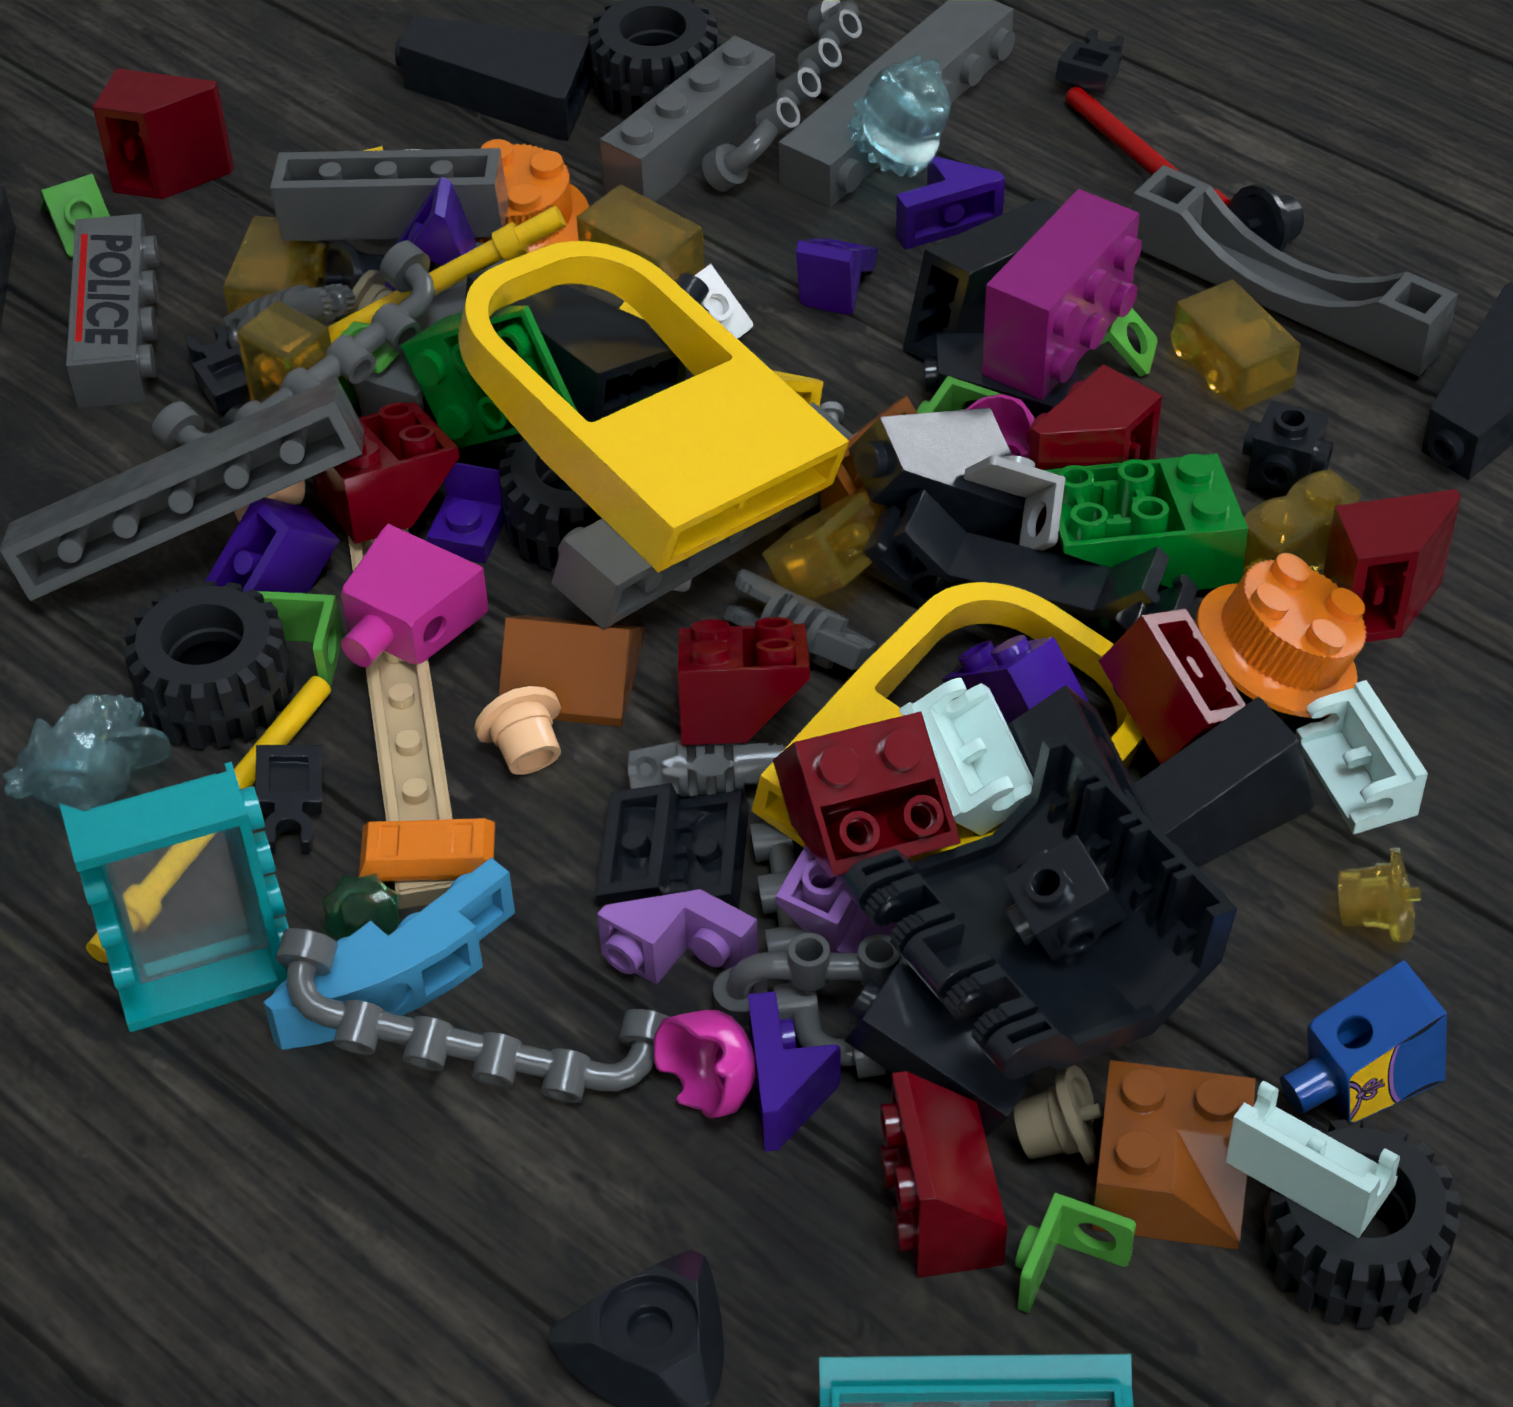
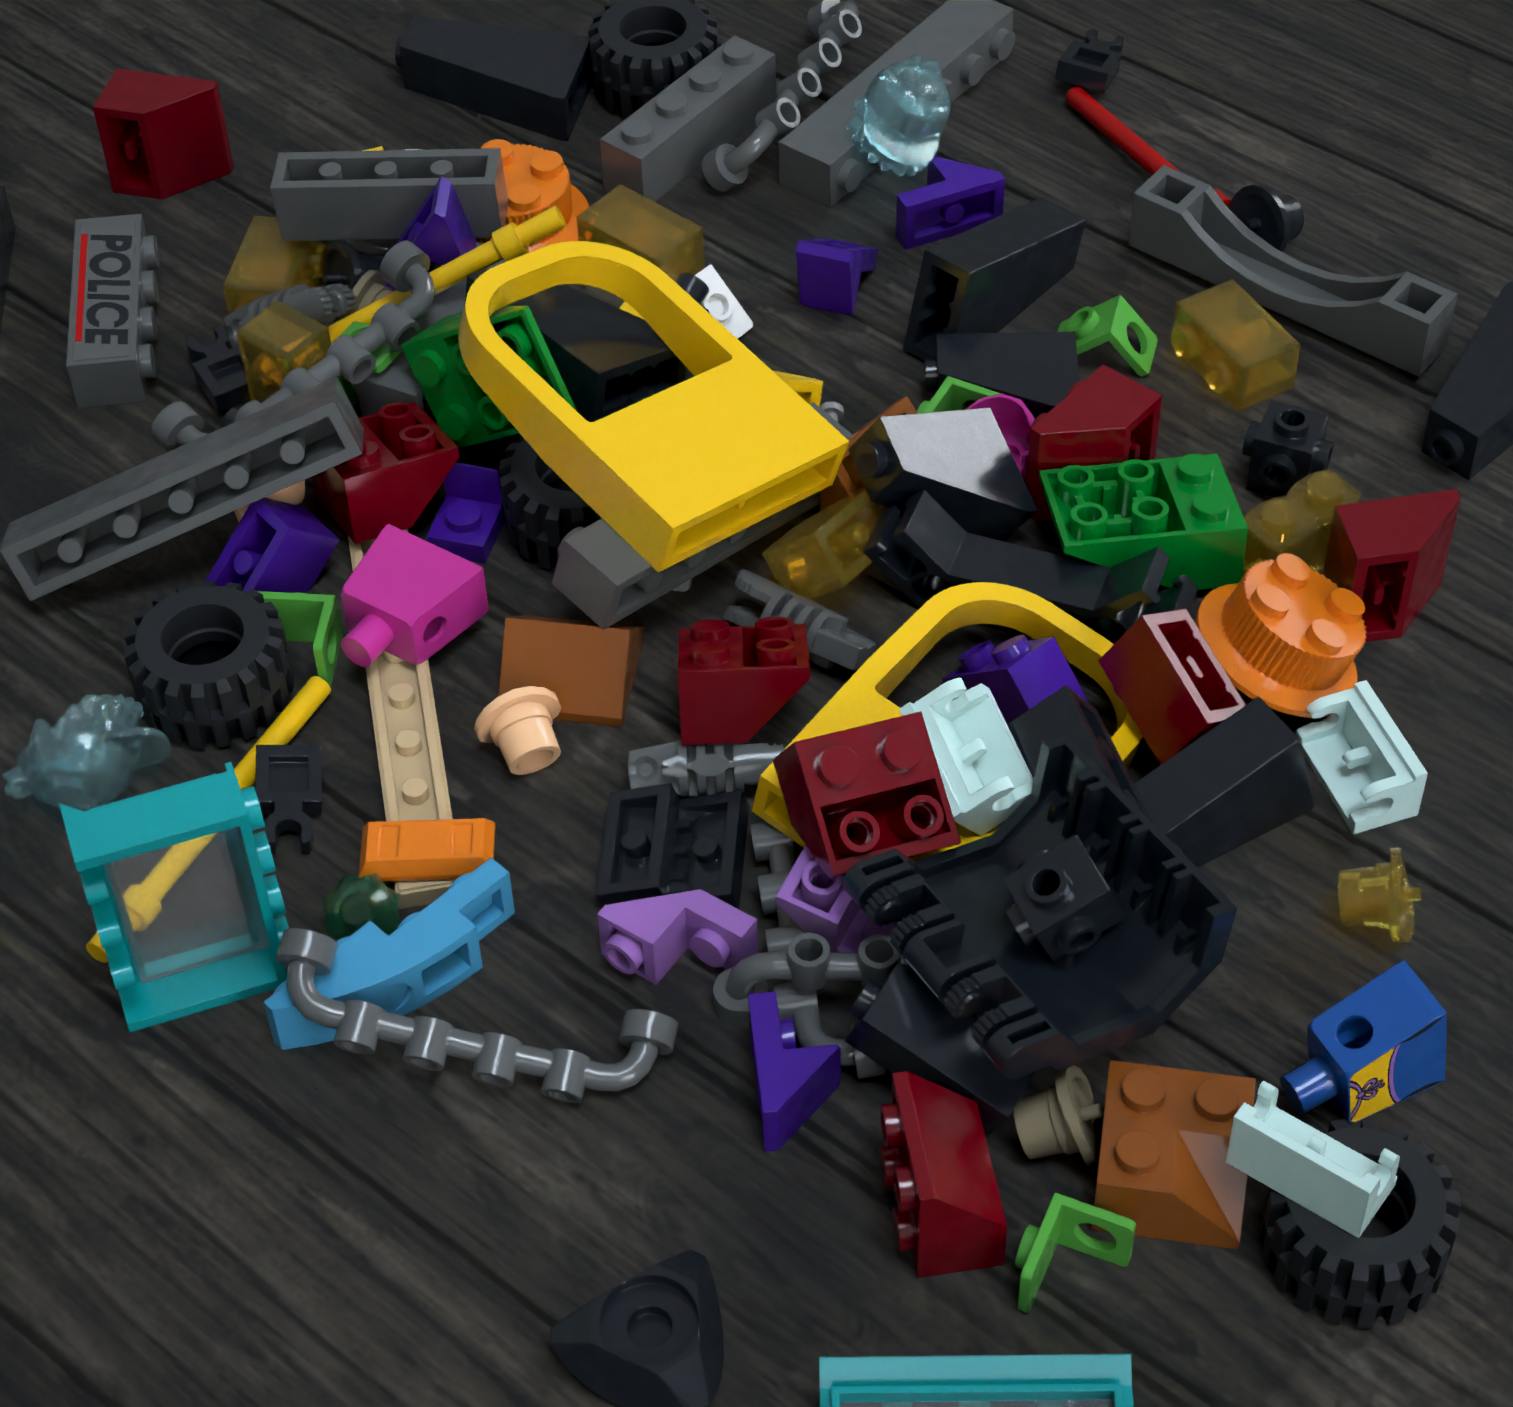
(70, 202): bright green bracket -> none
(709, 1058): dark pink hair -> none
(1038, 487): light grey bracket -> none
(1060, 294): magenta brick -> none

